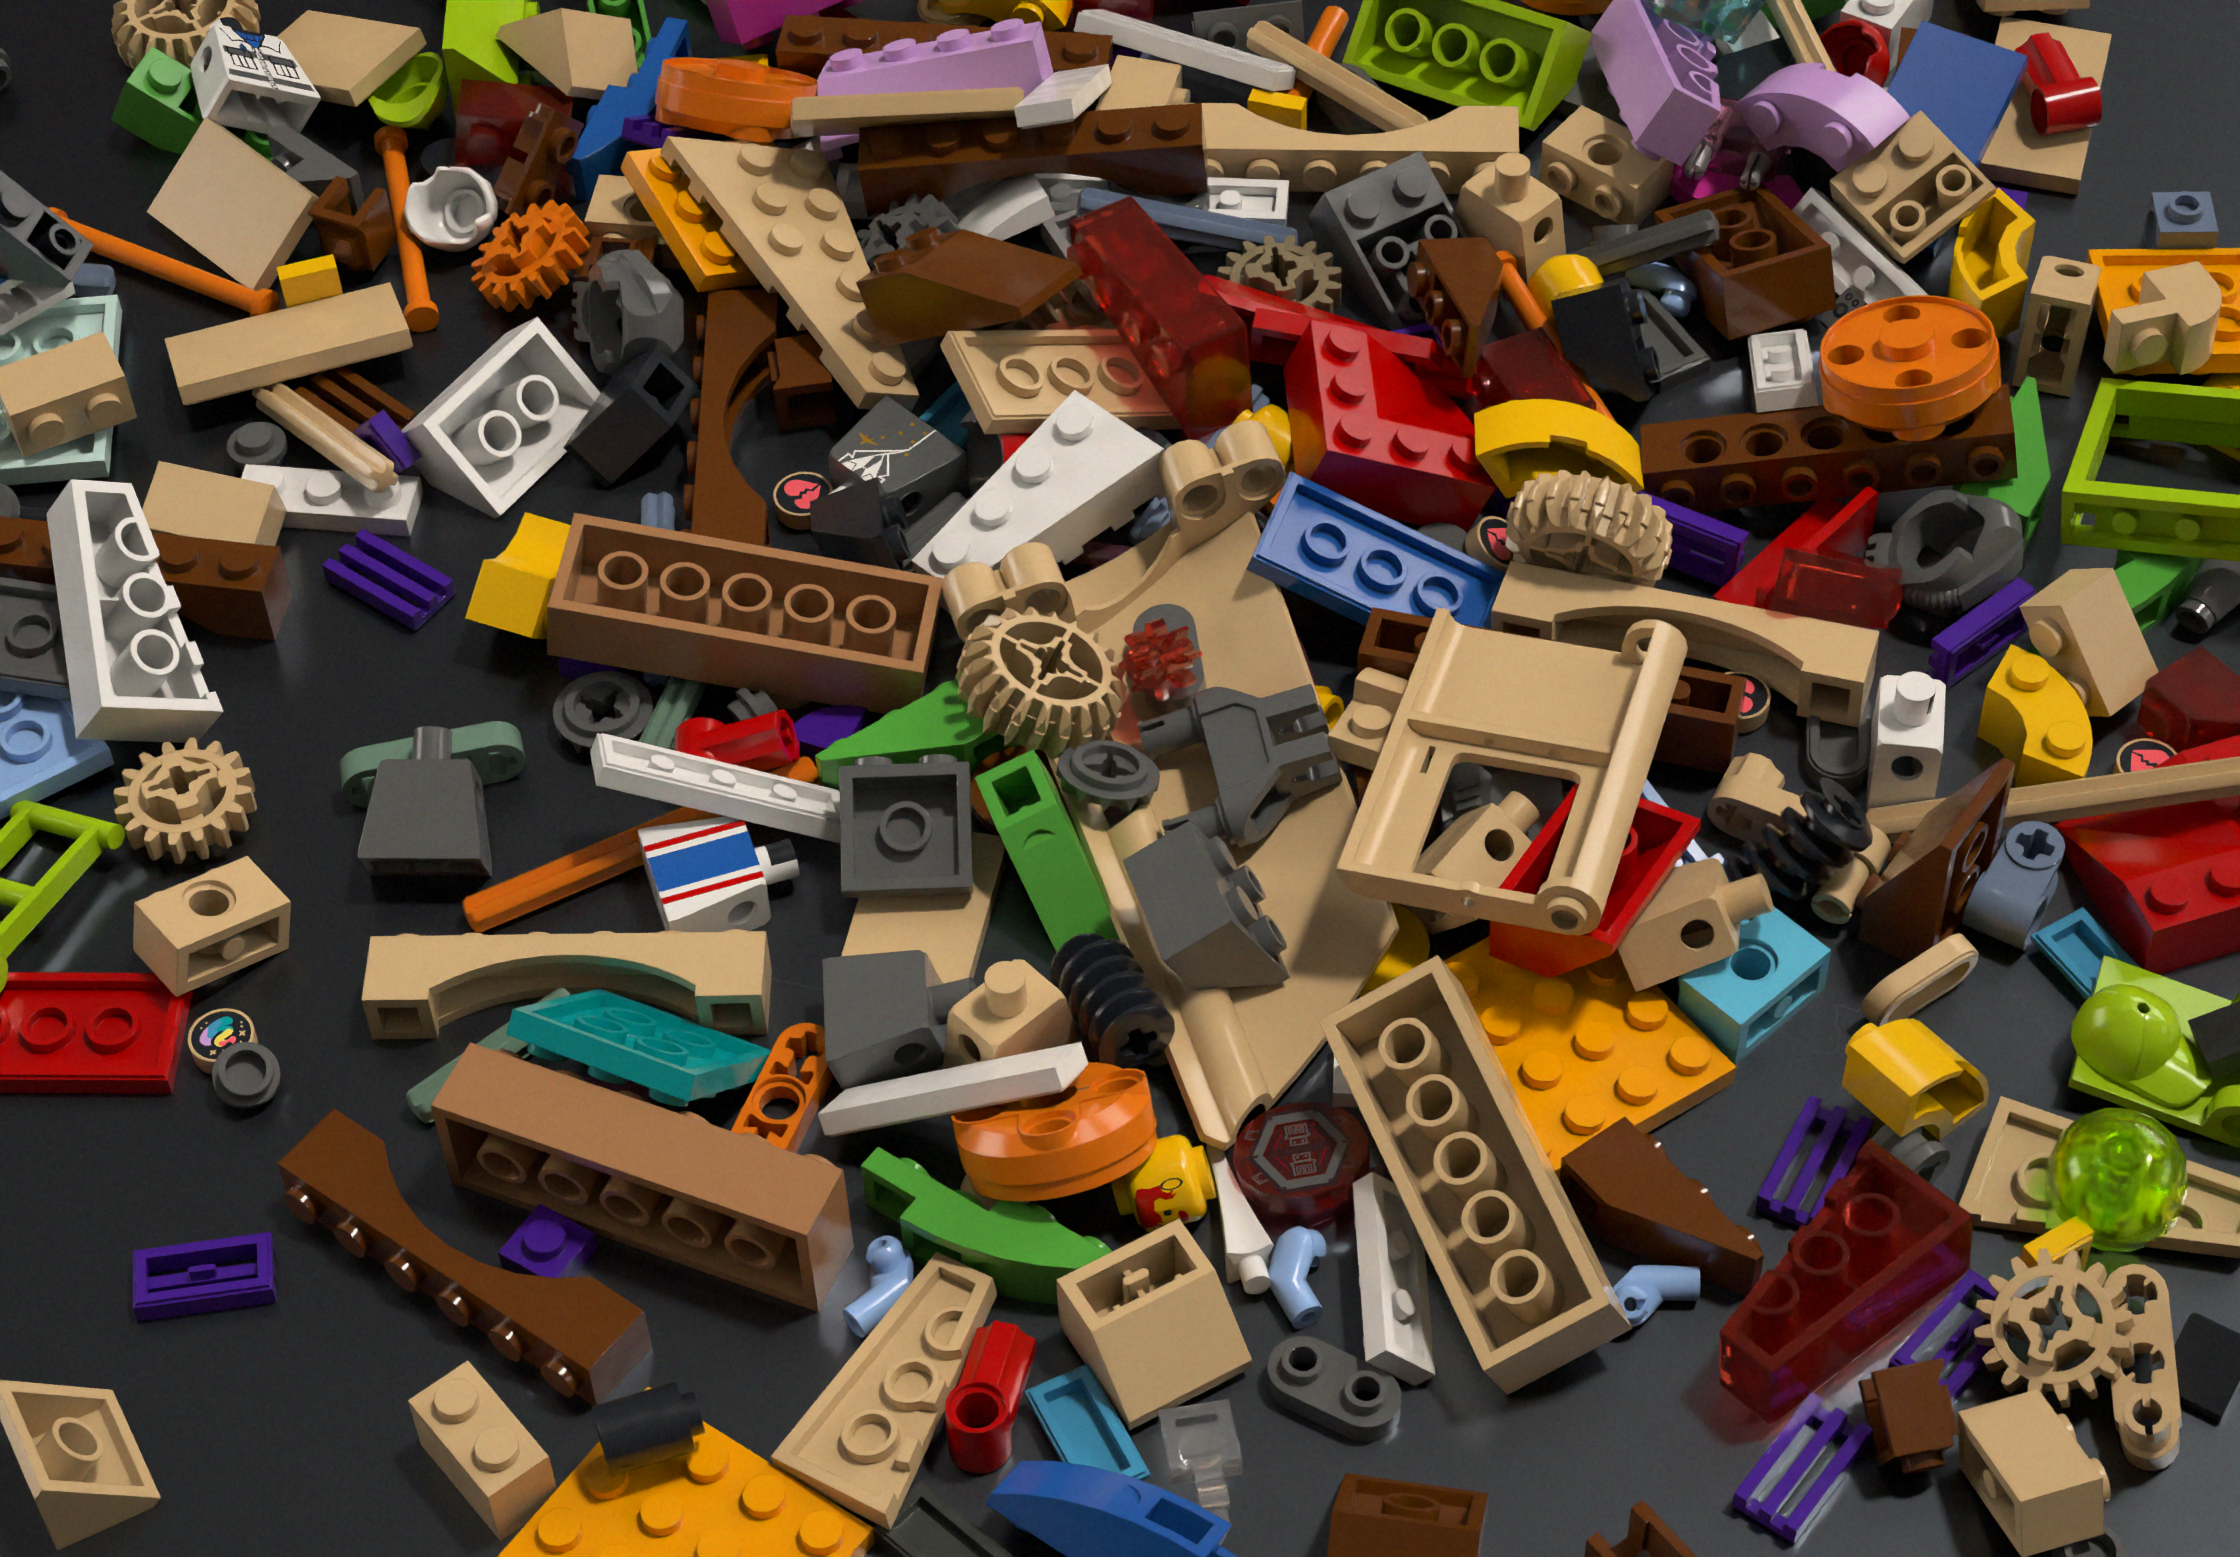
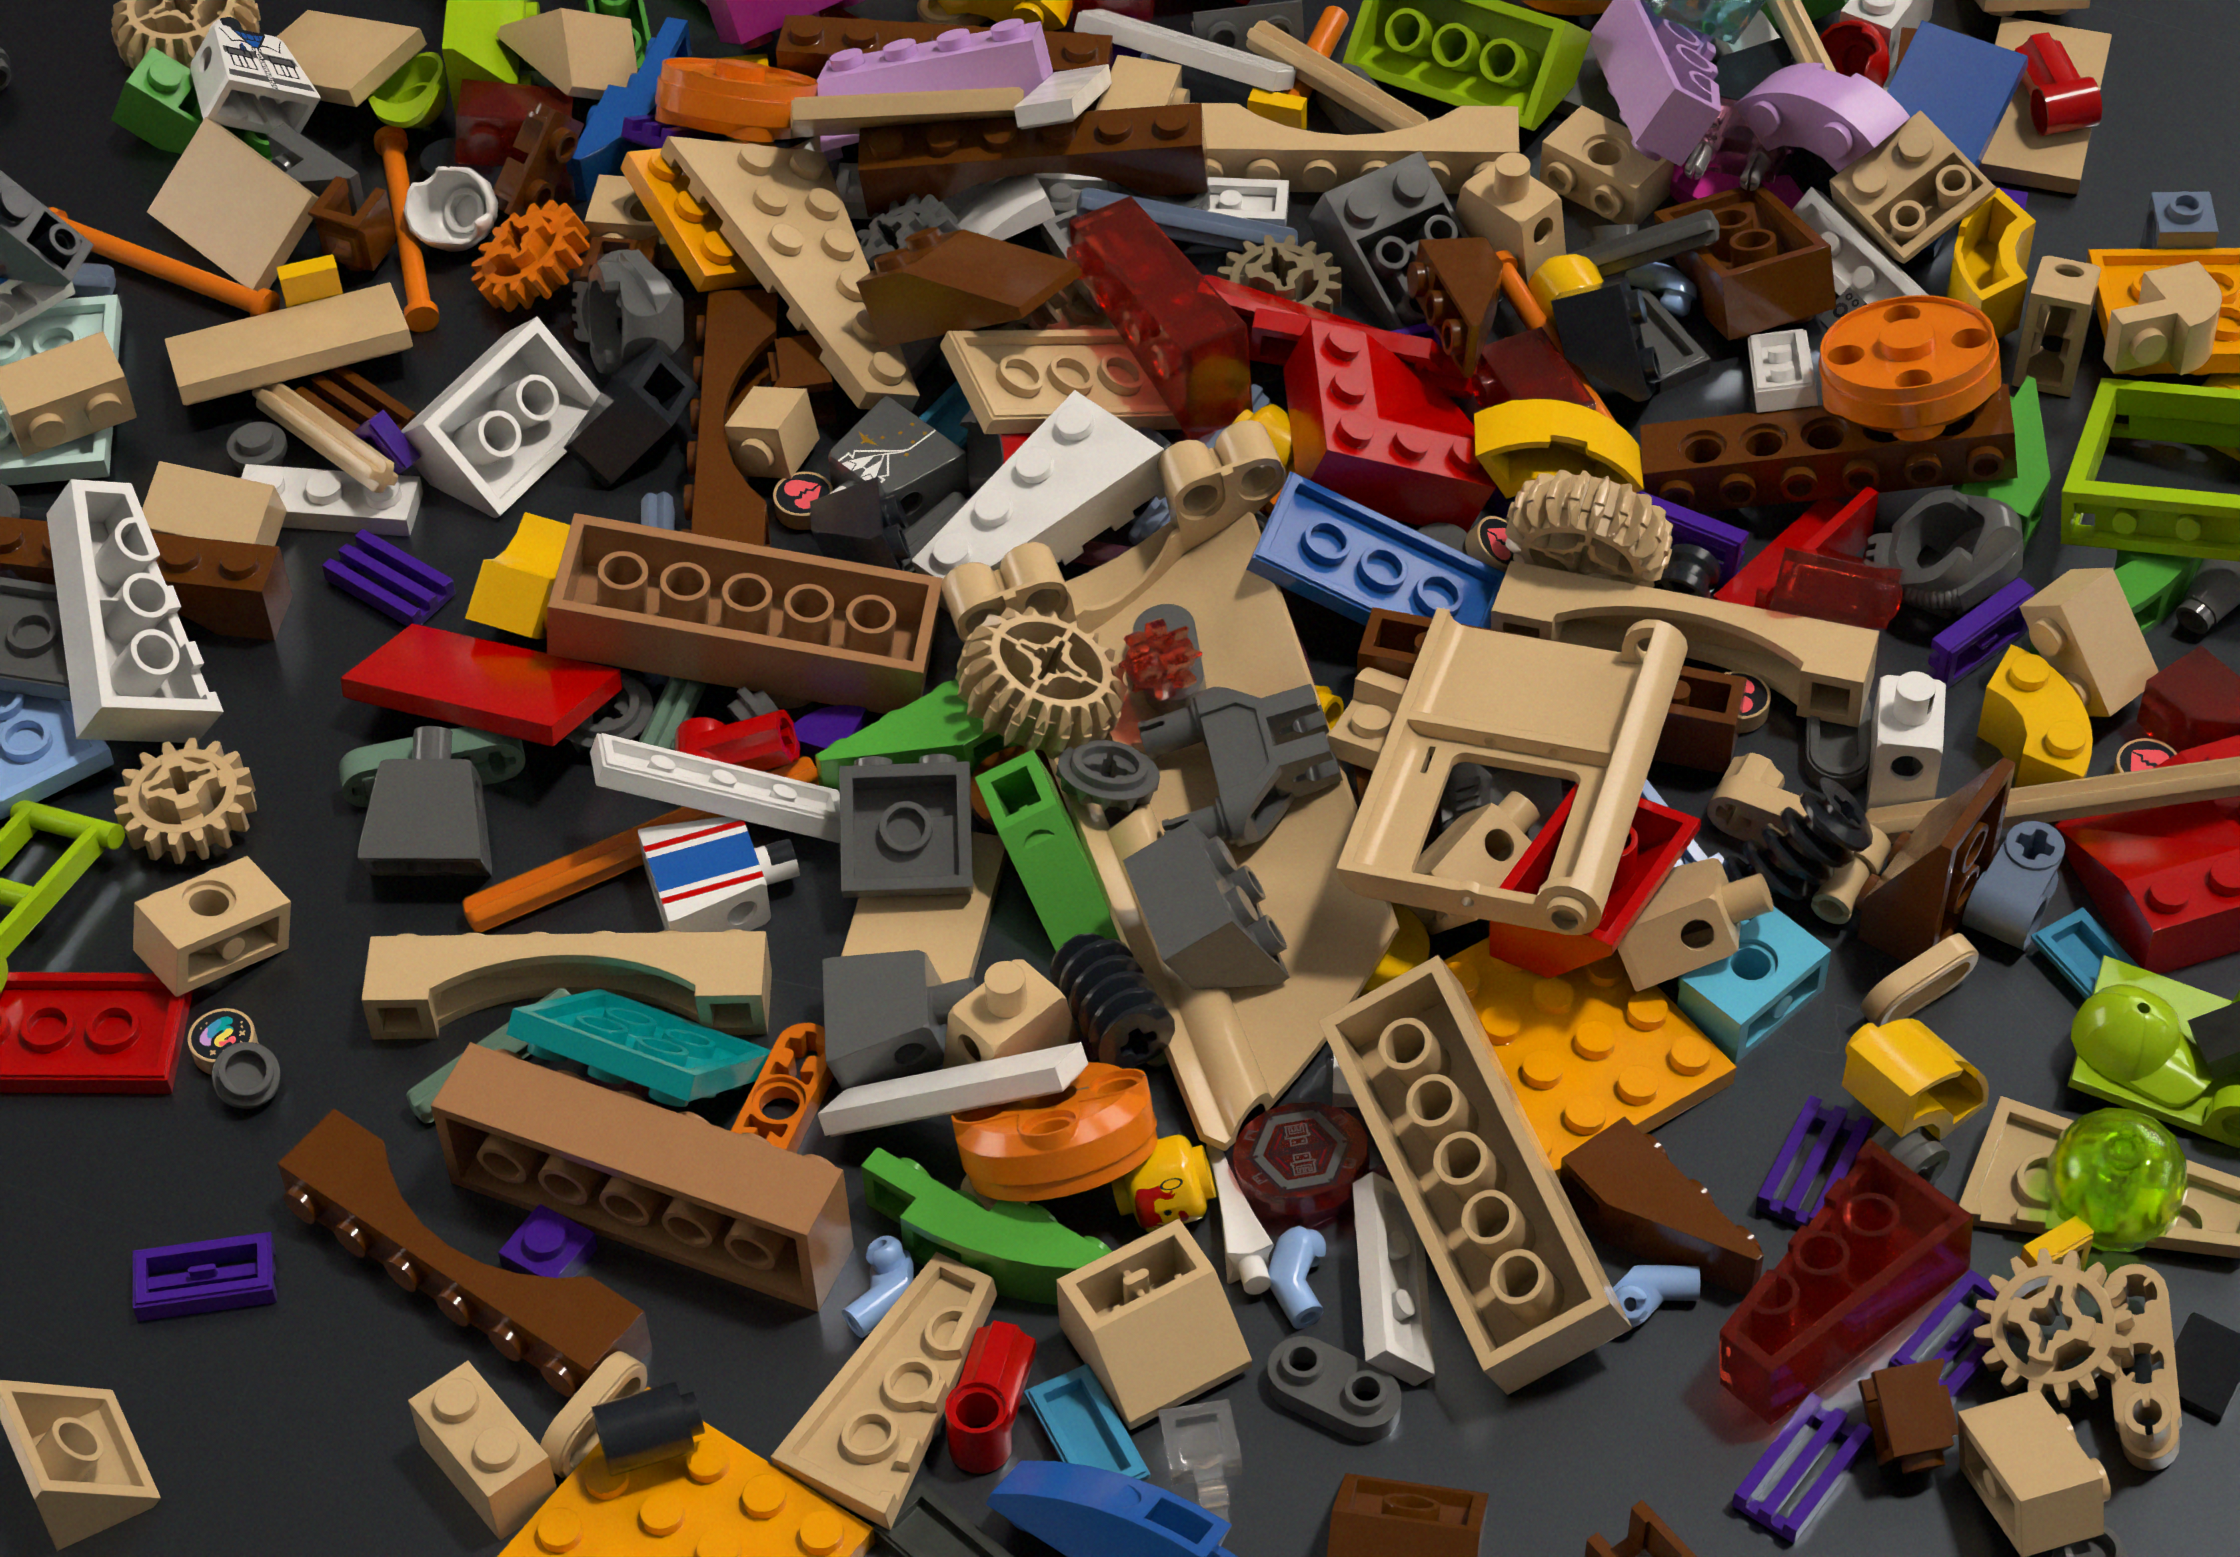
(482, 684): none -> red tile
(573, 1429): none -> tan tile
(772, 432): none -> tan brick
(1690, 571): none -> black wheel

